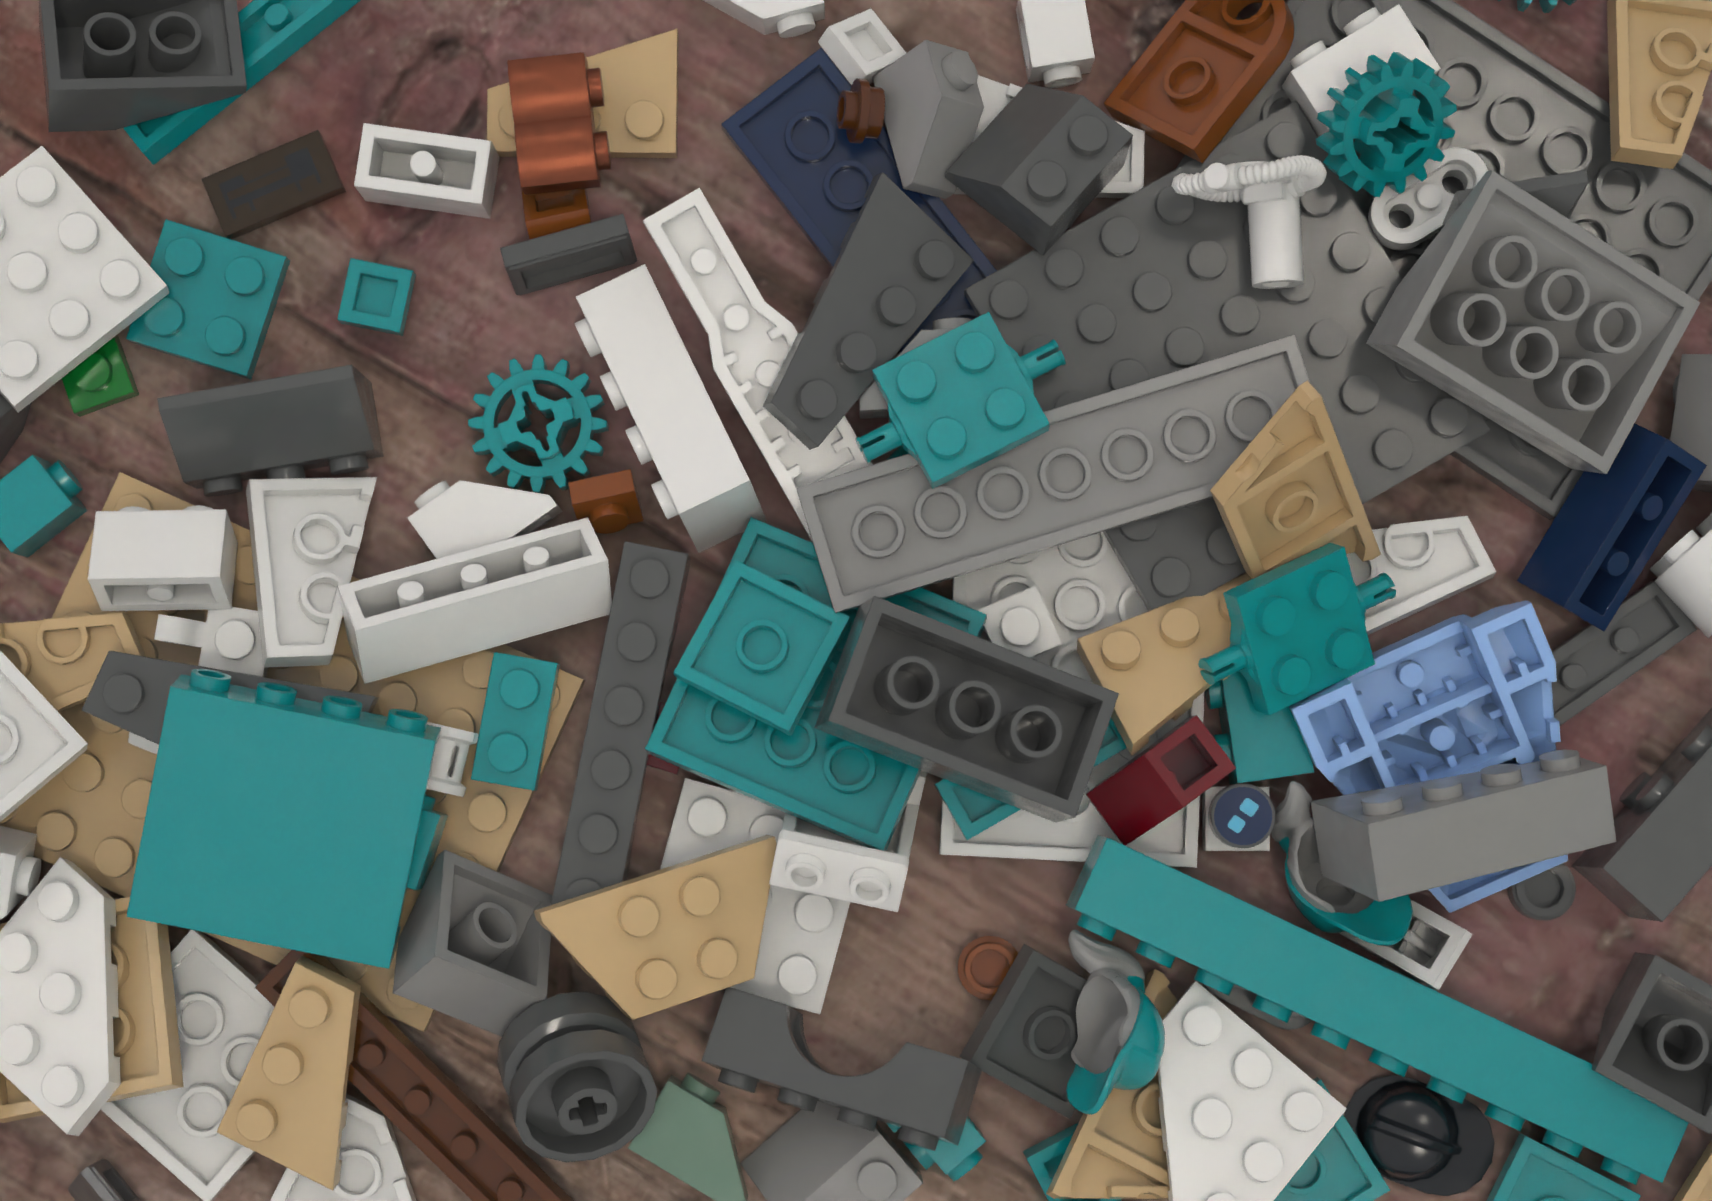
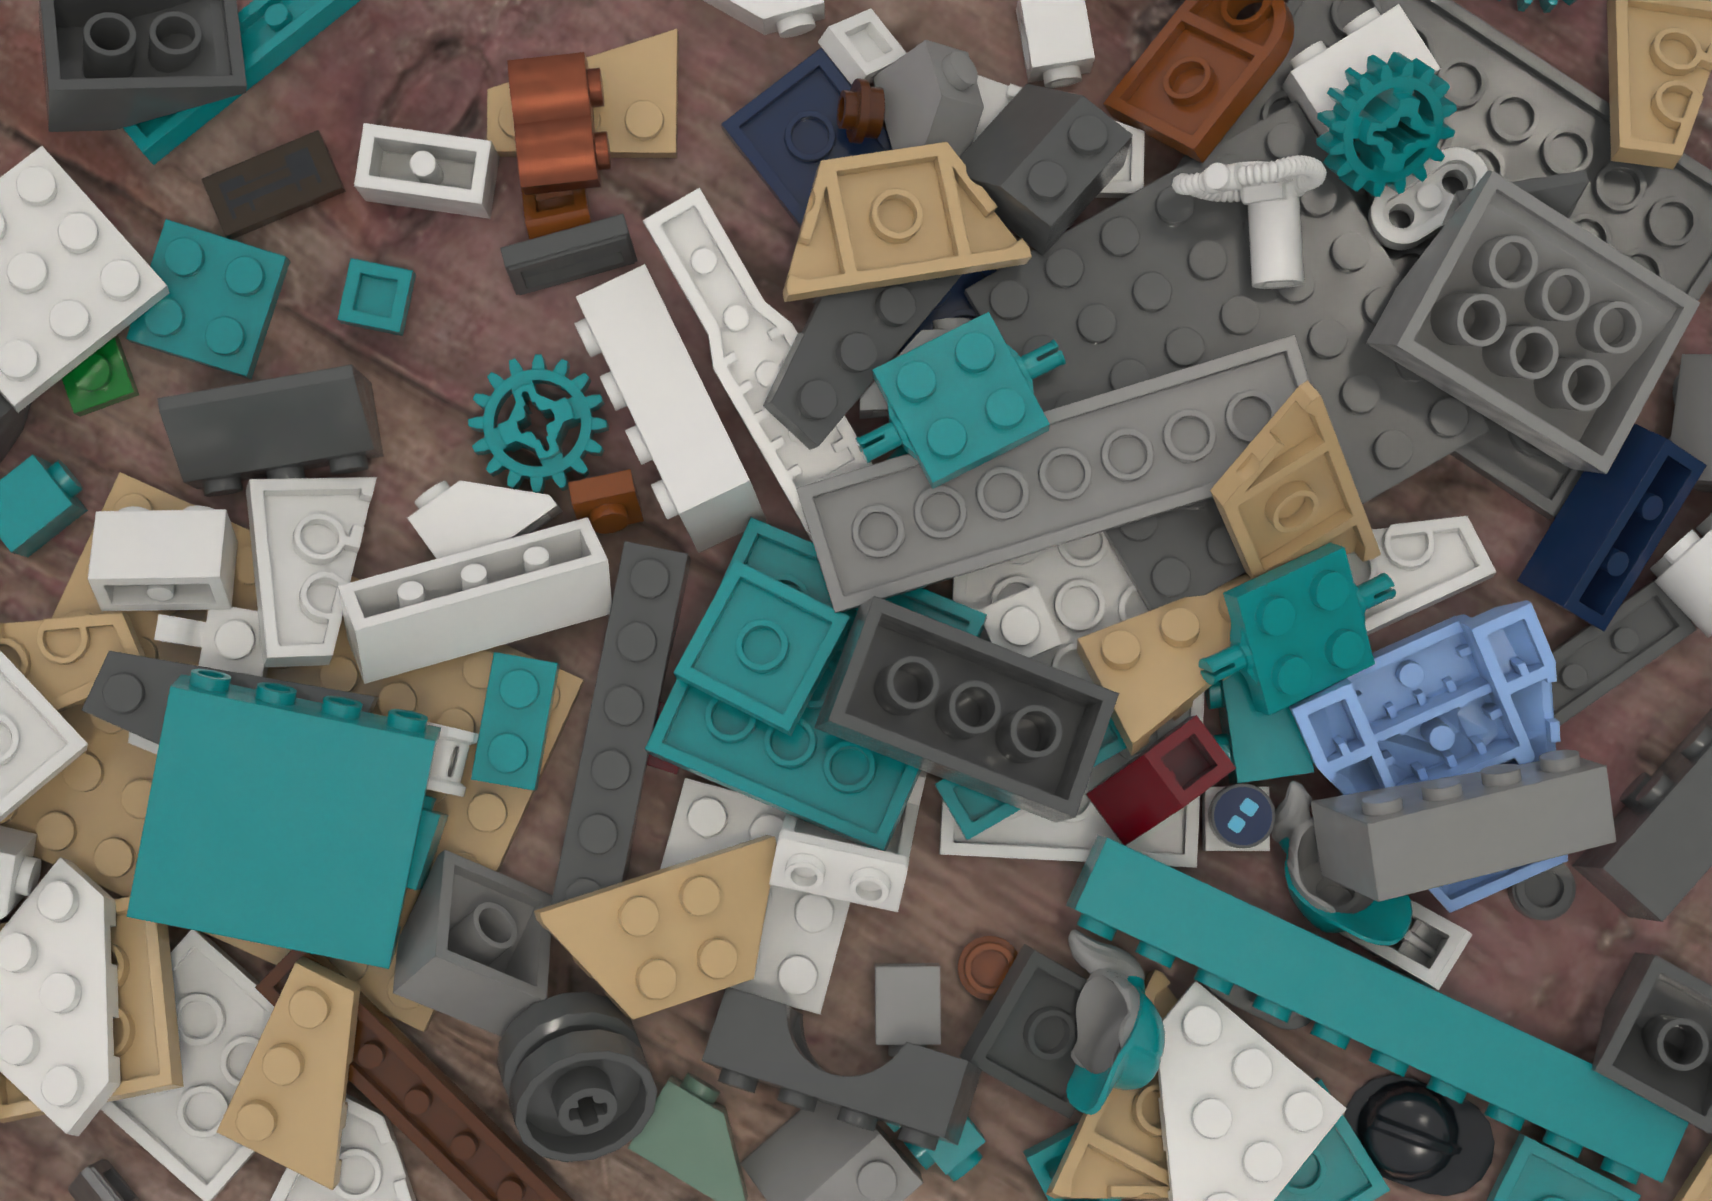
(896, 223): none -> tan wing
(907, 1005): none -> light grey brick

